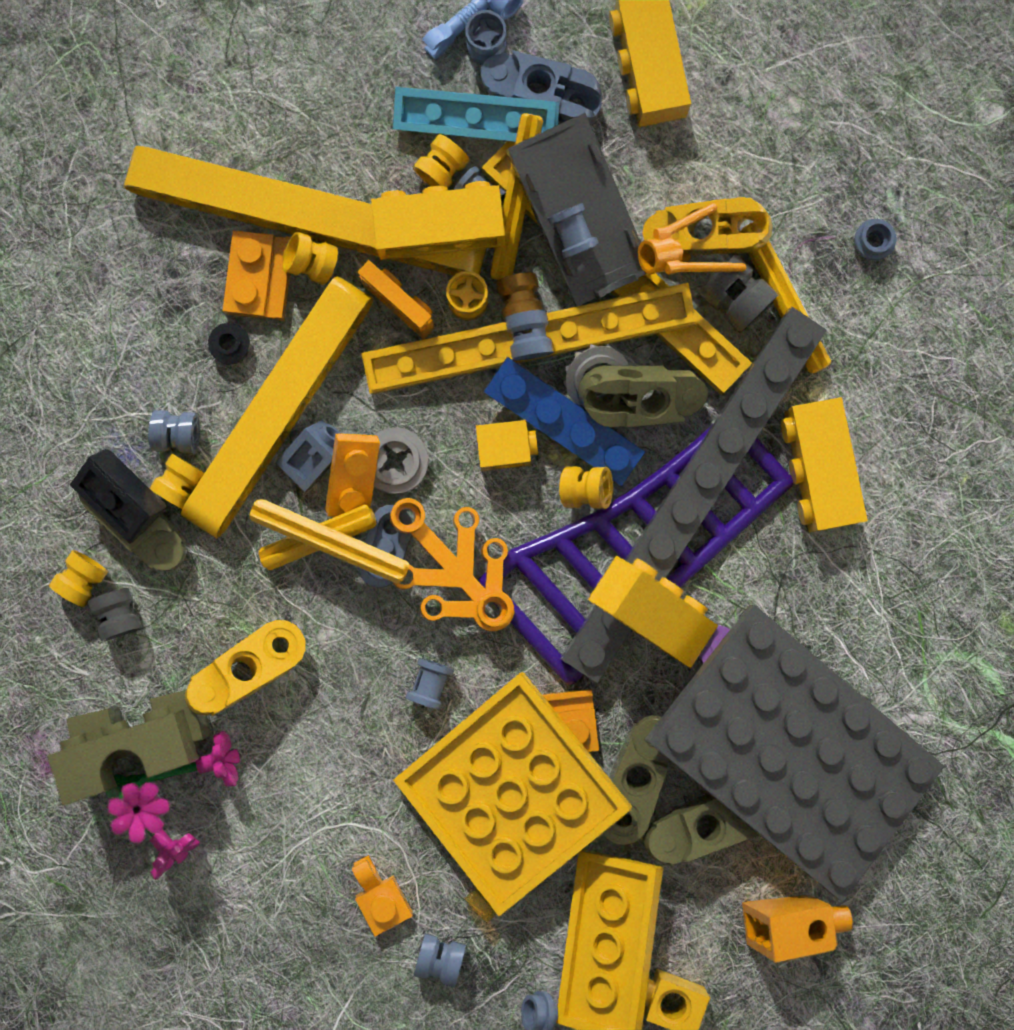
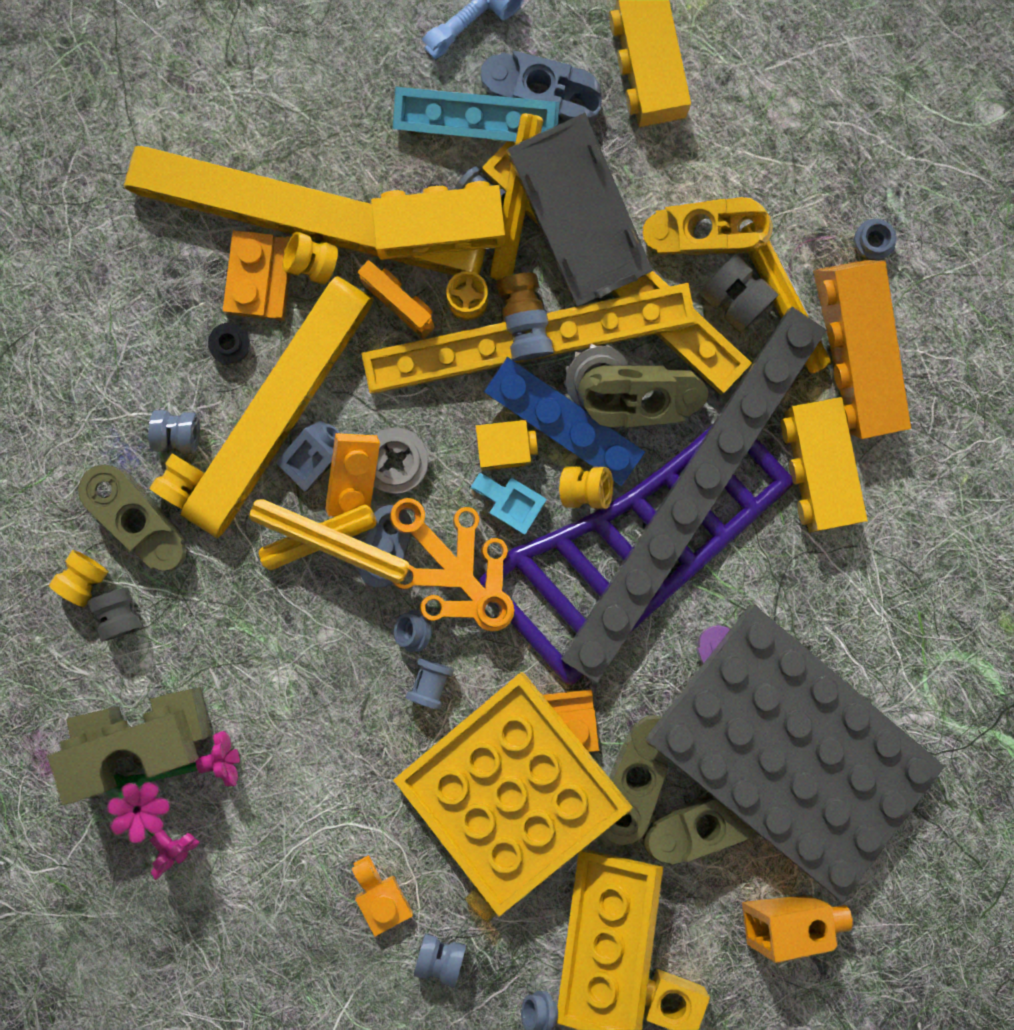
(117, 494): black slope -> none
(216, 687): yellow piece -> none
(412, 631): none -> sand blue plate
(441, 162): yellow wheel -> none
(485, 28): sand blue wheel -> none
(513, 505): none -> medium azure plate
(573, 230): sand blue bush -> none
(654, 609): yellow brick -> none
(667, 254): light orange plant -> none
(864, 346): none -> light orange wedge

